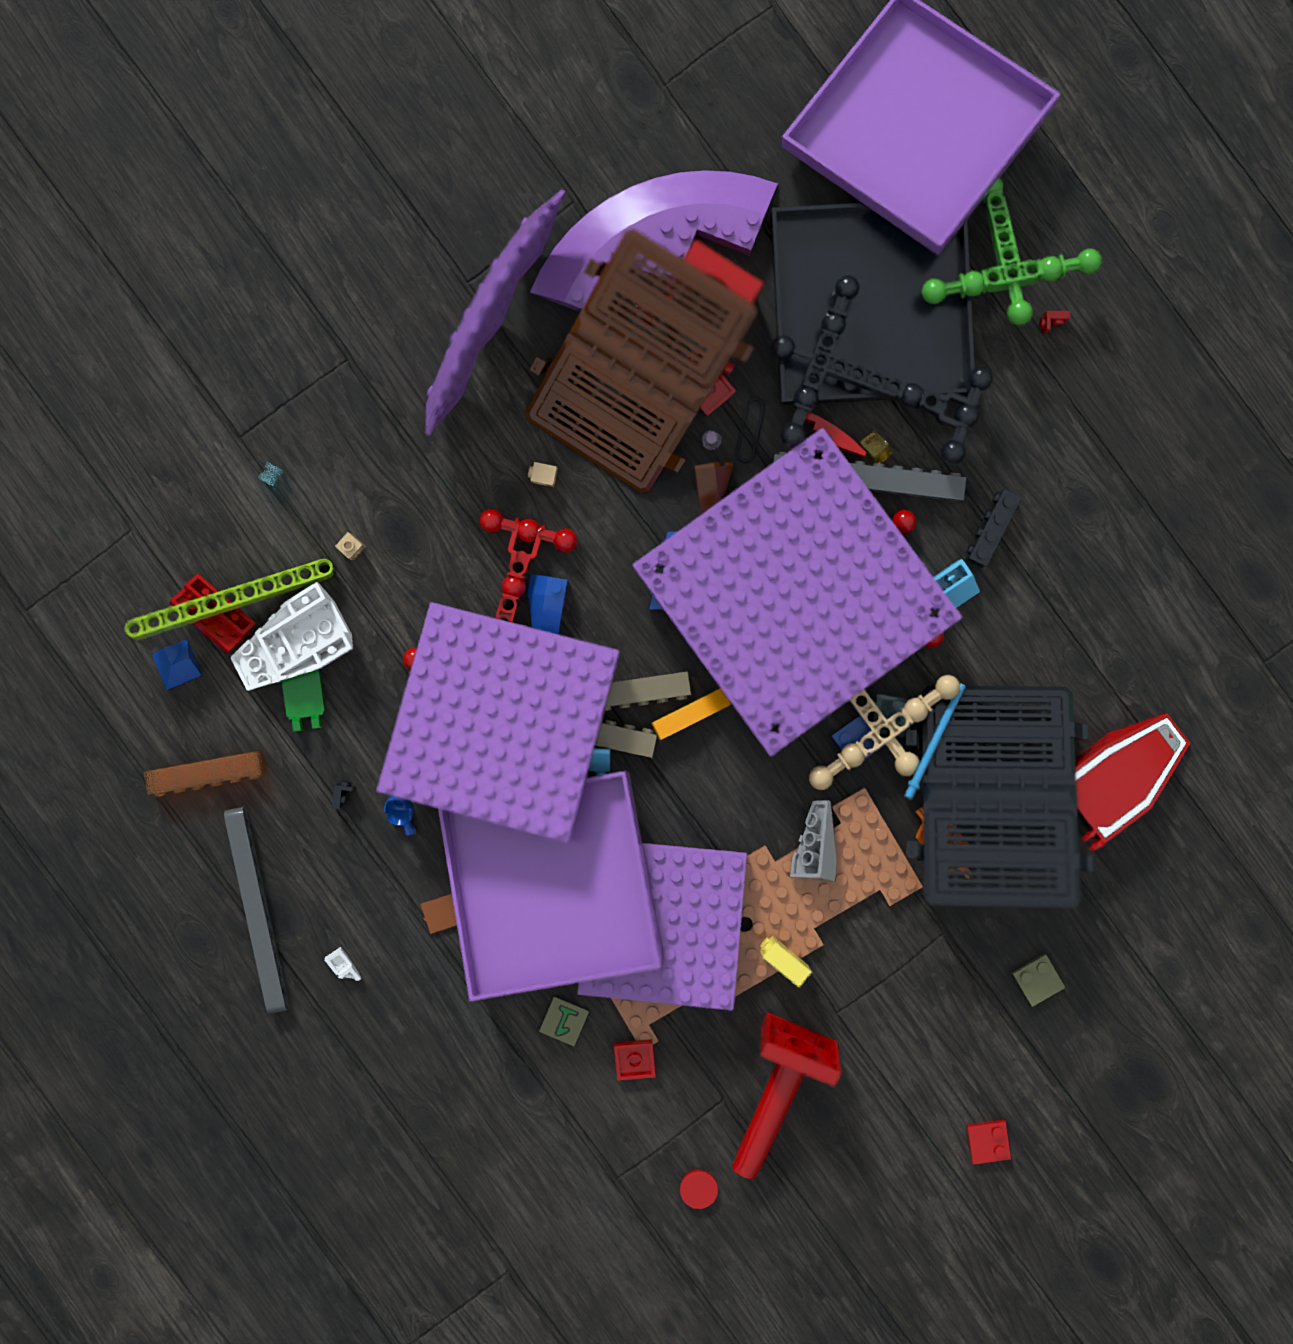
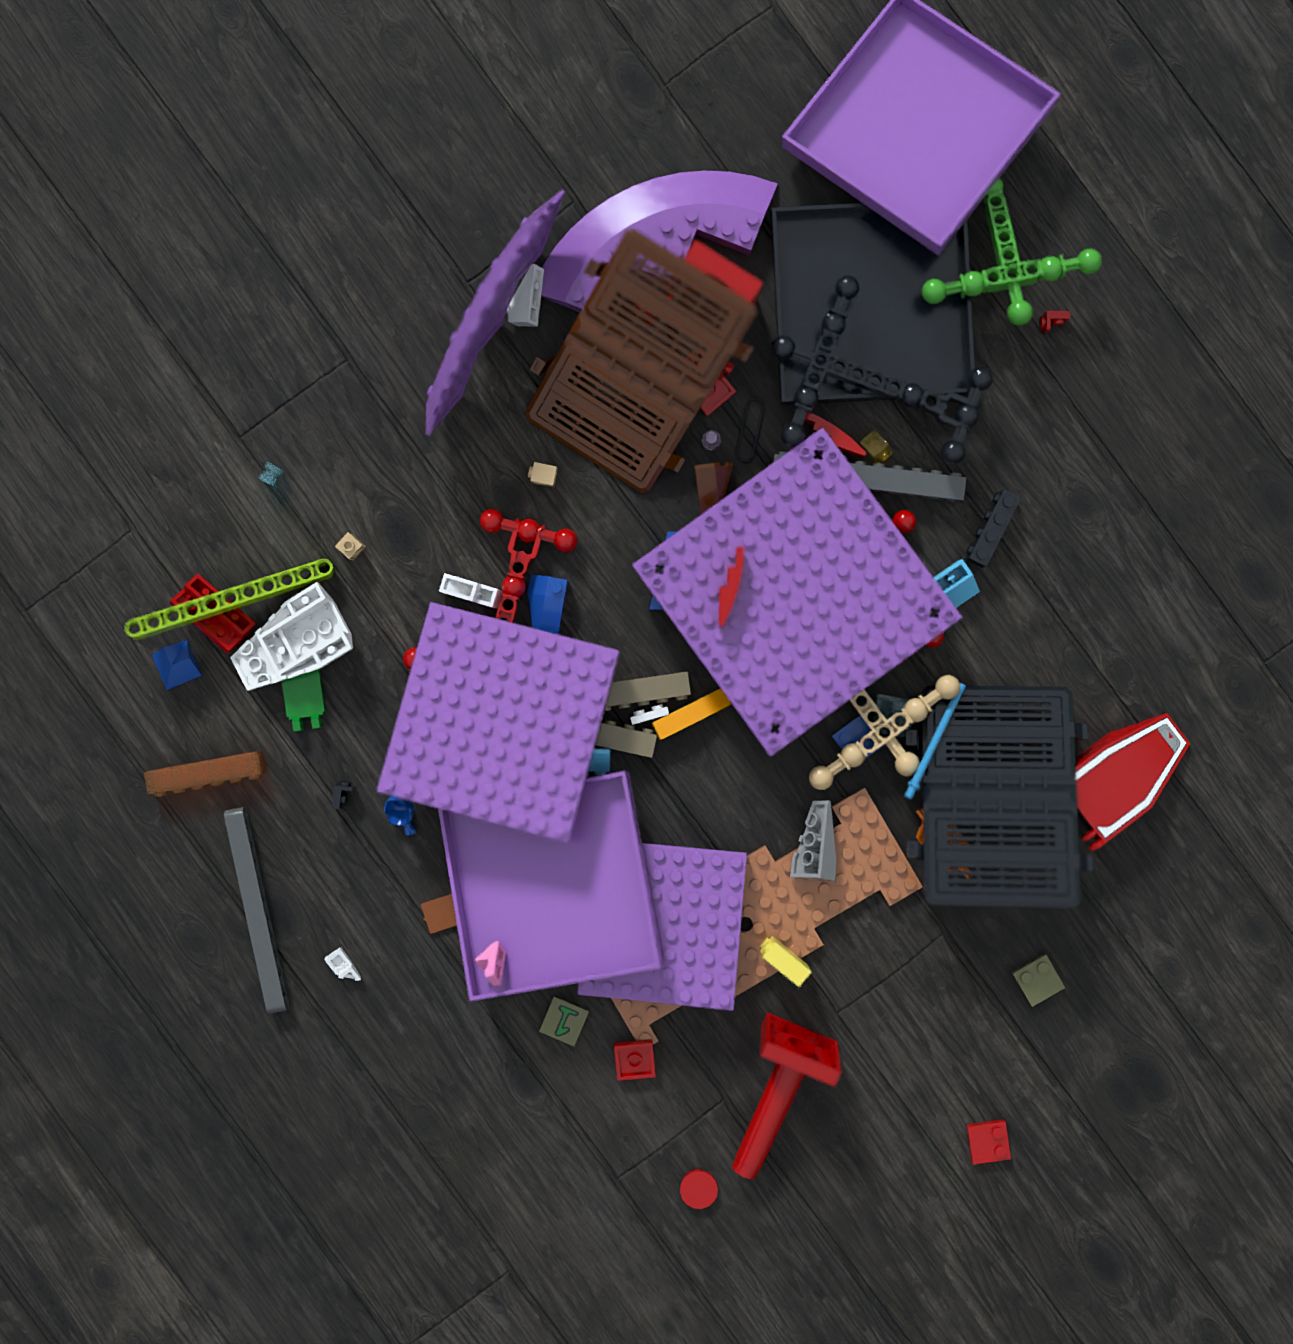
(471, 591): none -> white slope
(492, 962): none -> bright pink slope
(526, 301): none -> white slope
(641, 715): none -> white plate
(728, 593): none -> red slope

